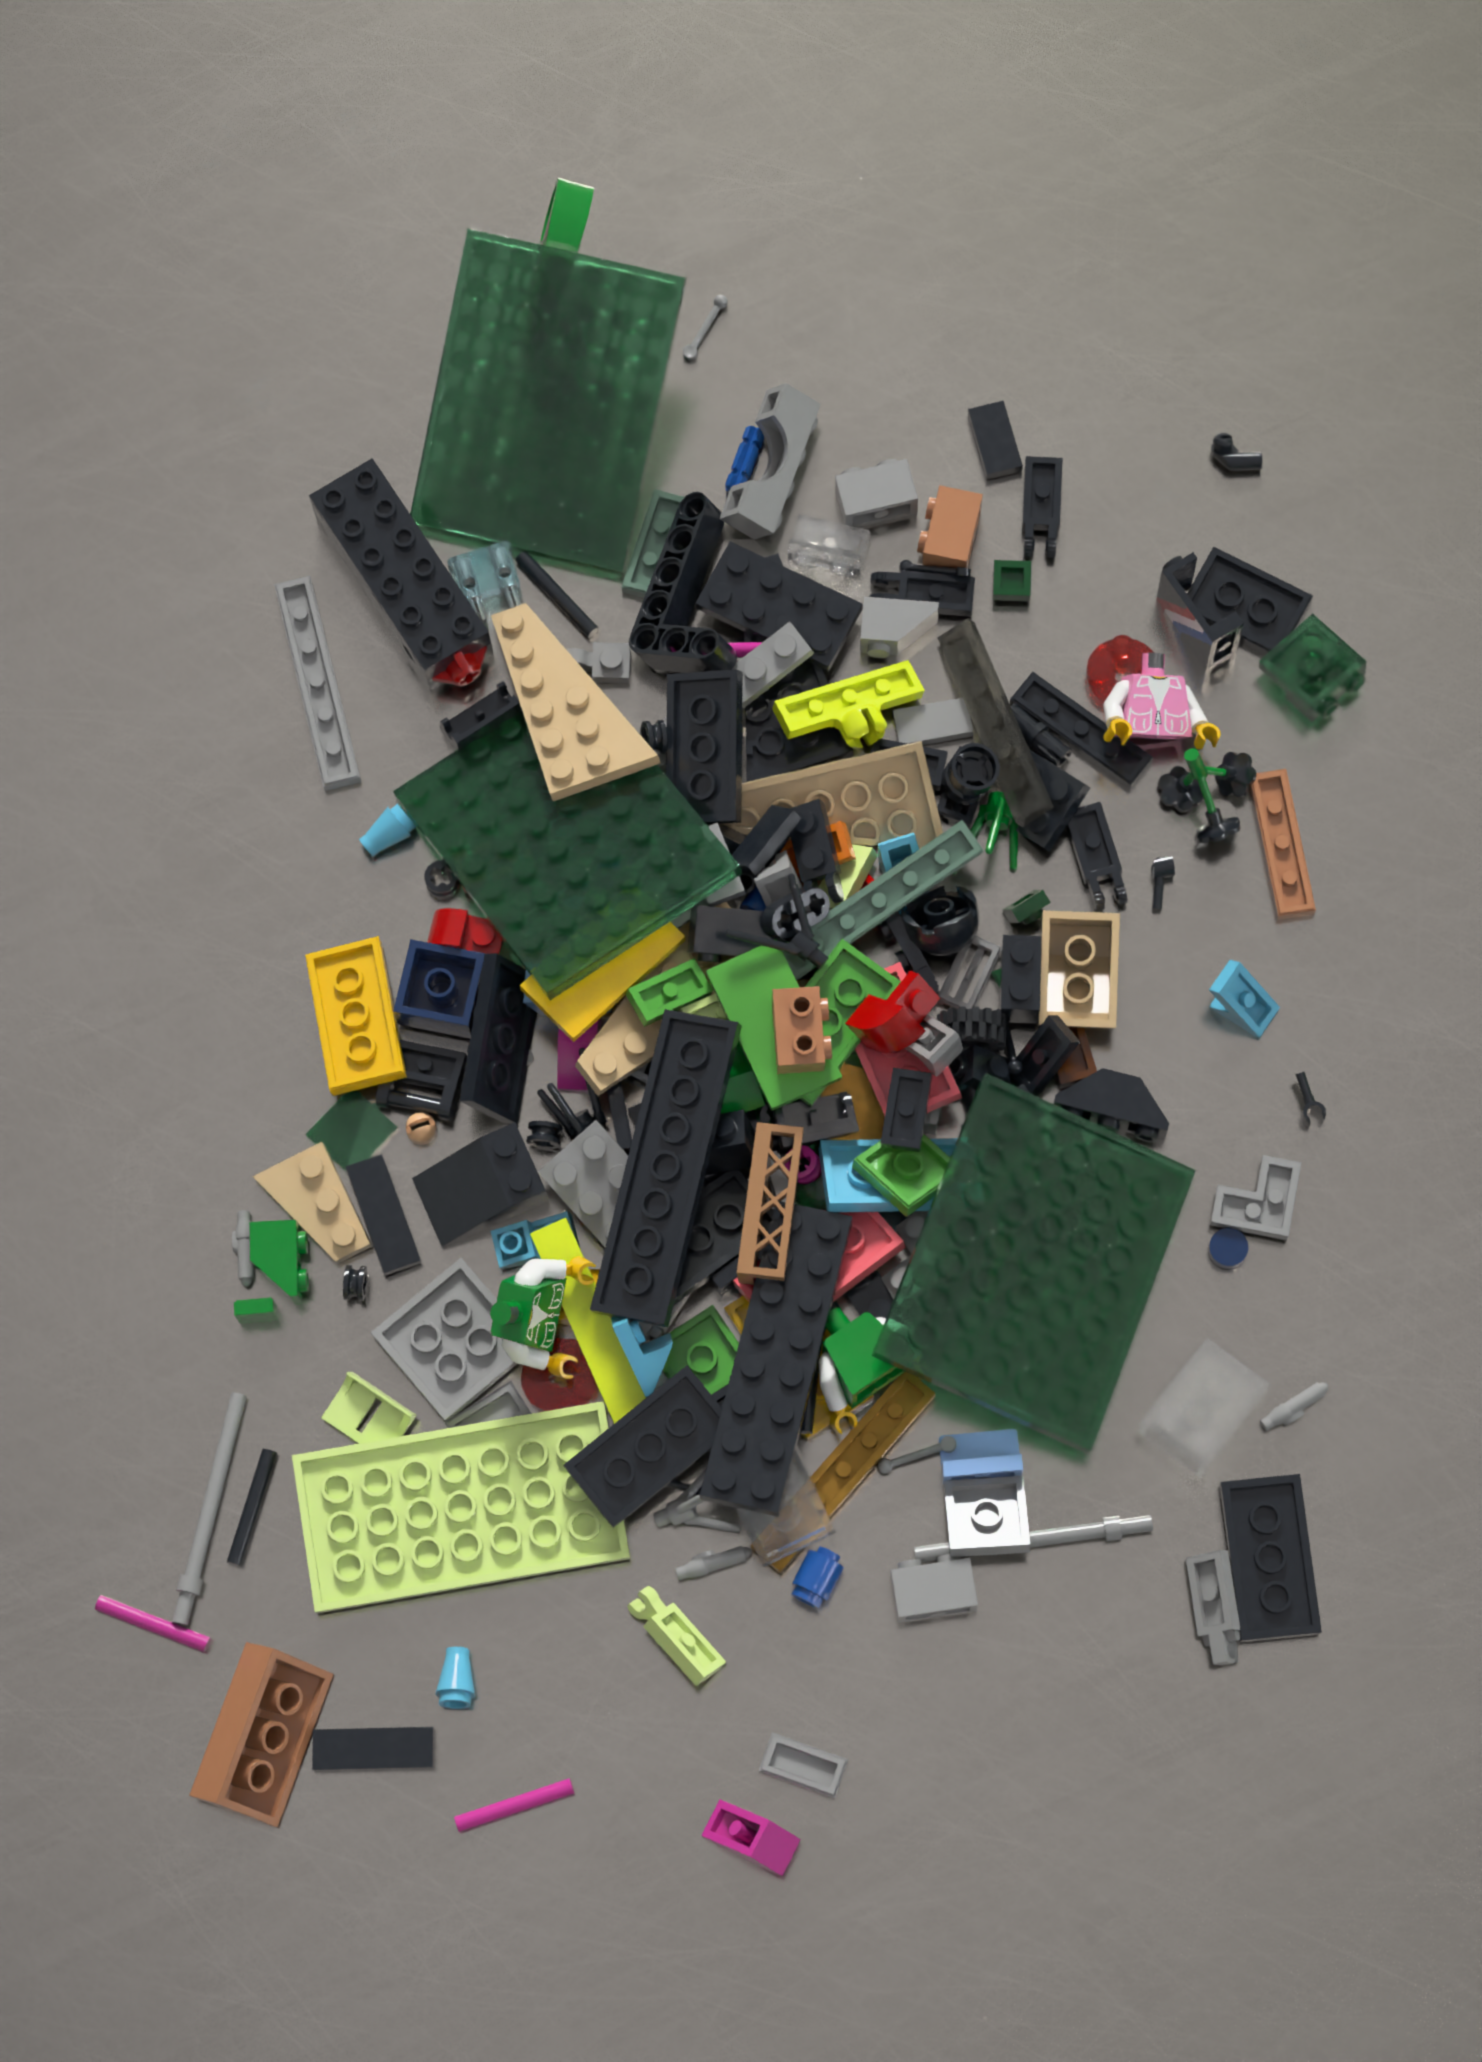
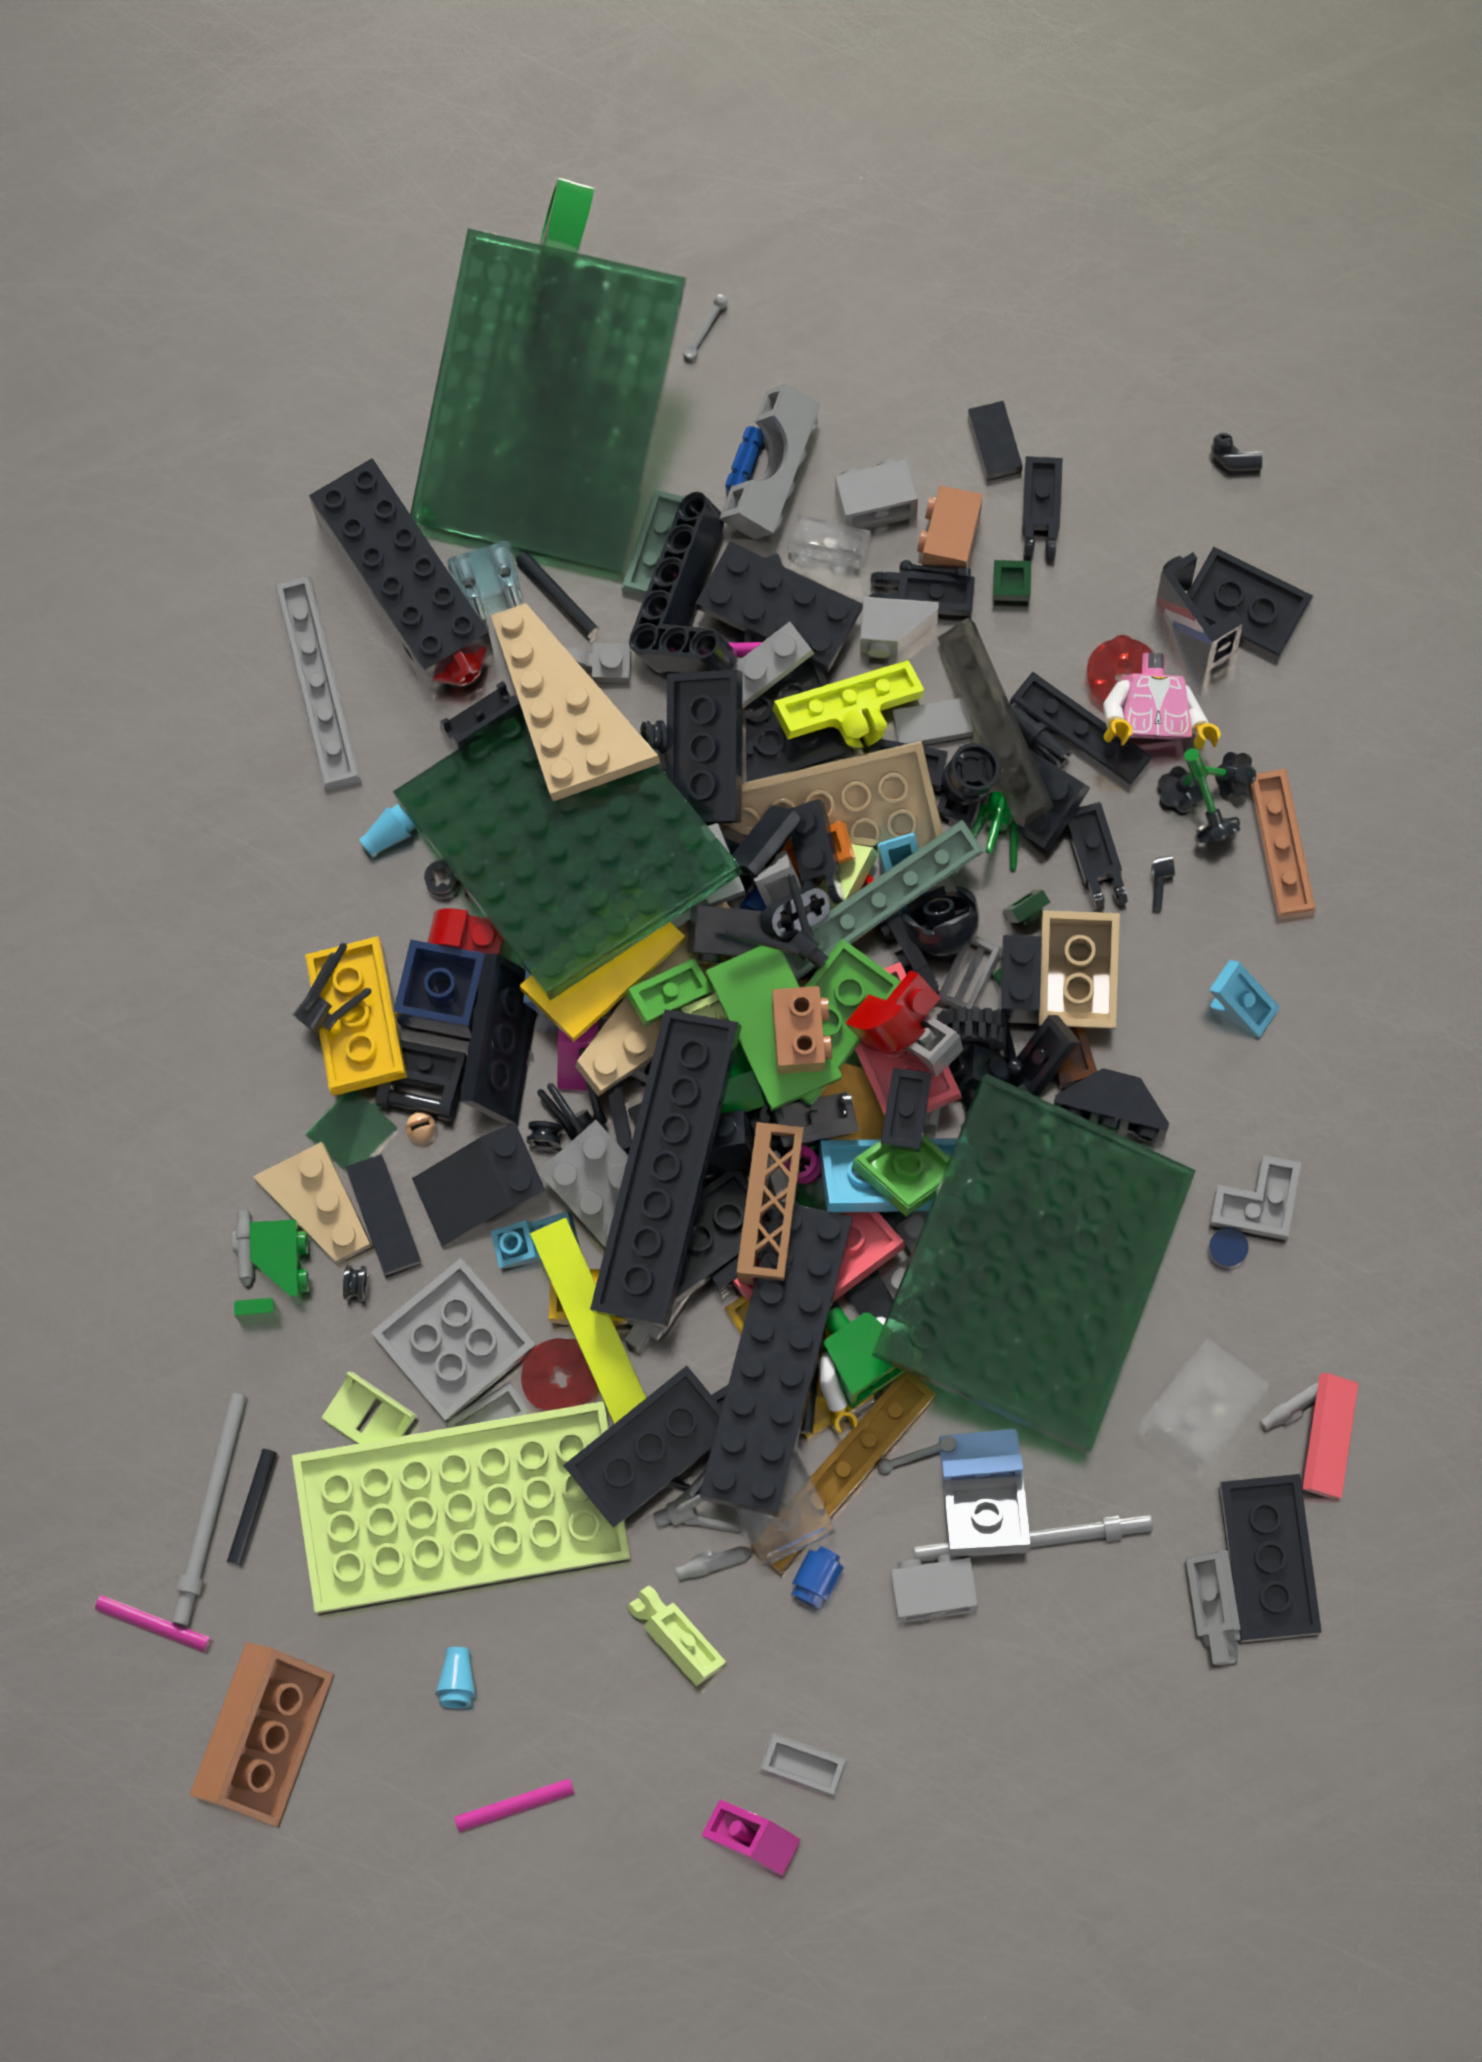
(314, 1009): none -> black plant
(373, 1749): black tile -> none
(530, 1311): torso -> none
(645, 1359): medium azure slope -> none
(705, 1347): bright green tile -> none
(1309, 1101): black hand -> none
(1314, 668): clear green plate -> none
(1330, 1436): none -> coral tile

